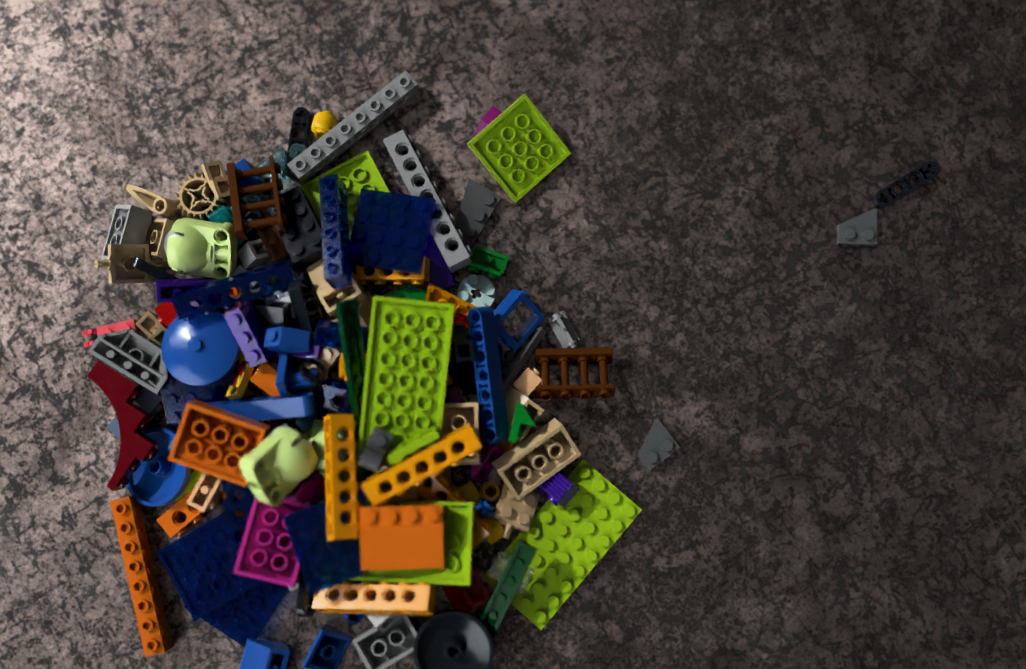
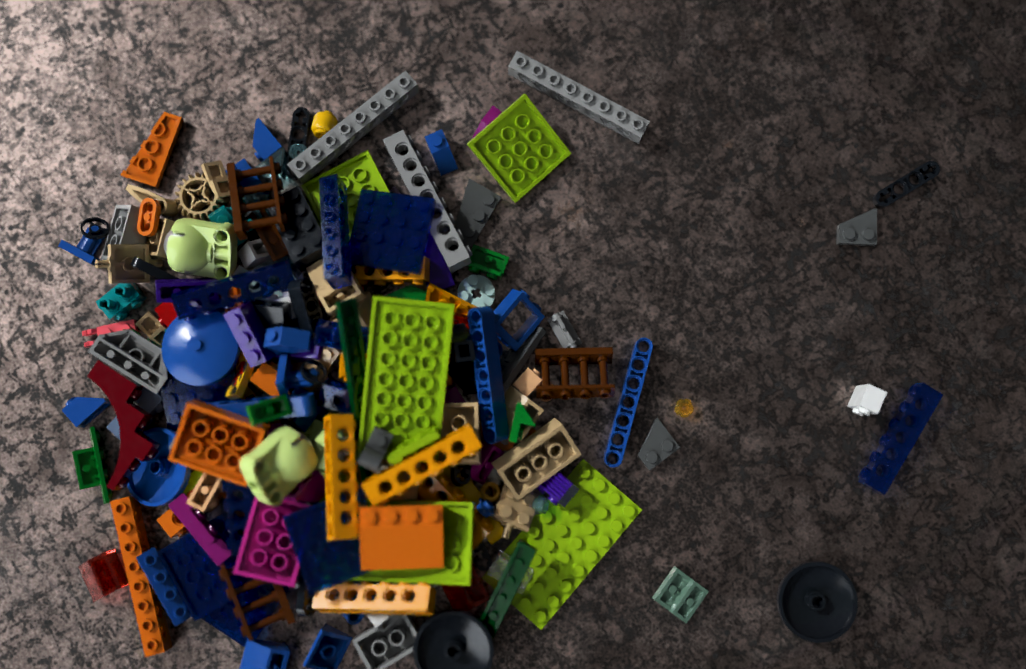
(84, 409): none -> blue slope
(89, 467): none -> green bracket
(90, 241): none -> blue piece
(103, 574): none -> clear red slope
(121, 301): none -> teal brick
(149, 217): none -> orange plate
(155, 152): none -> orange wing
(163, 586): none -> blue bracket
(200, 528): none -> magenta bracket
(264, 141): none -> blue slope
(268, 409): none -> green slope
(277, 595): none -> reddish brown fence
(441, 152): none -> blue slope
(540, 504): none -> clear light blue plate
(578, 97): none -> light grey brick
(634, 394): none -> blue beam
(678, 408): none -> clear yellow plate
(680, 594): none -> sand green slope
(817, 601): none -> black dish
(866, 400): none -> white brick
(900, 450): none -> clear blue brick

